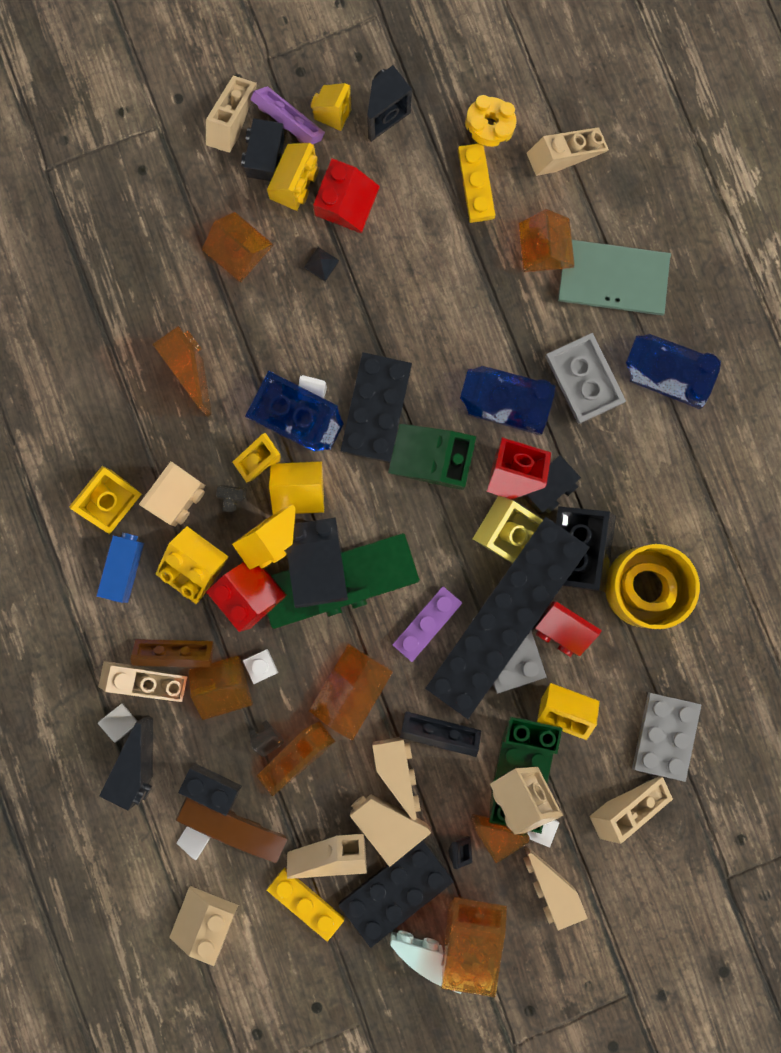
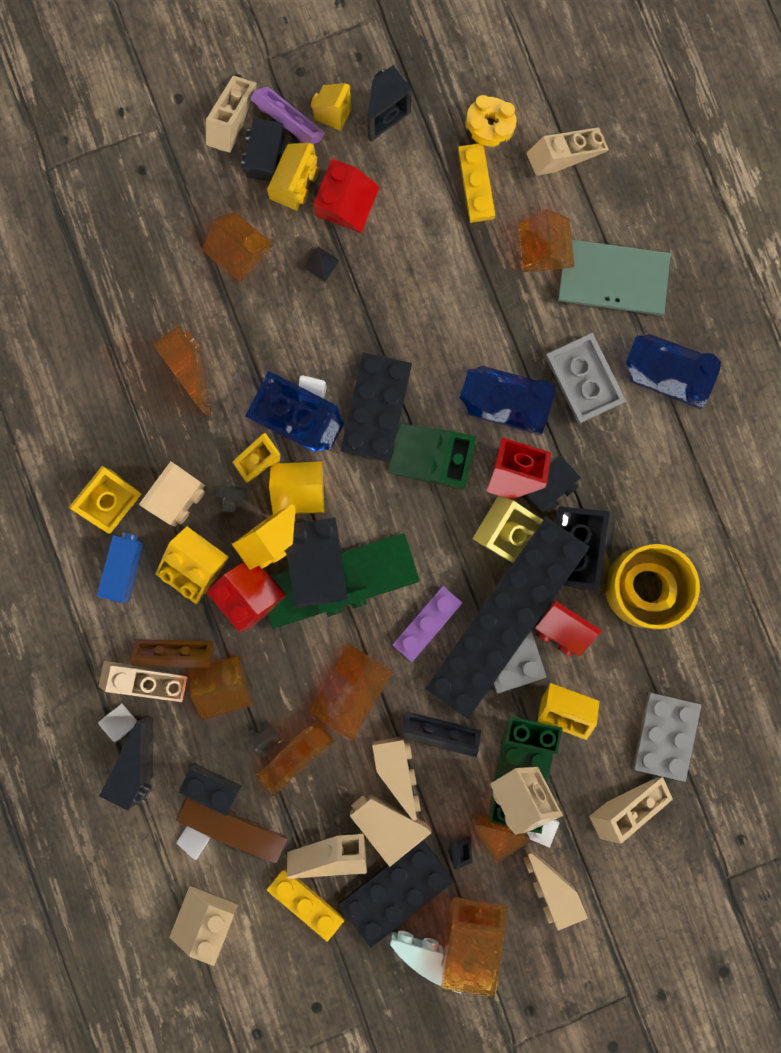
(260, 666): white plate -> none

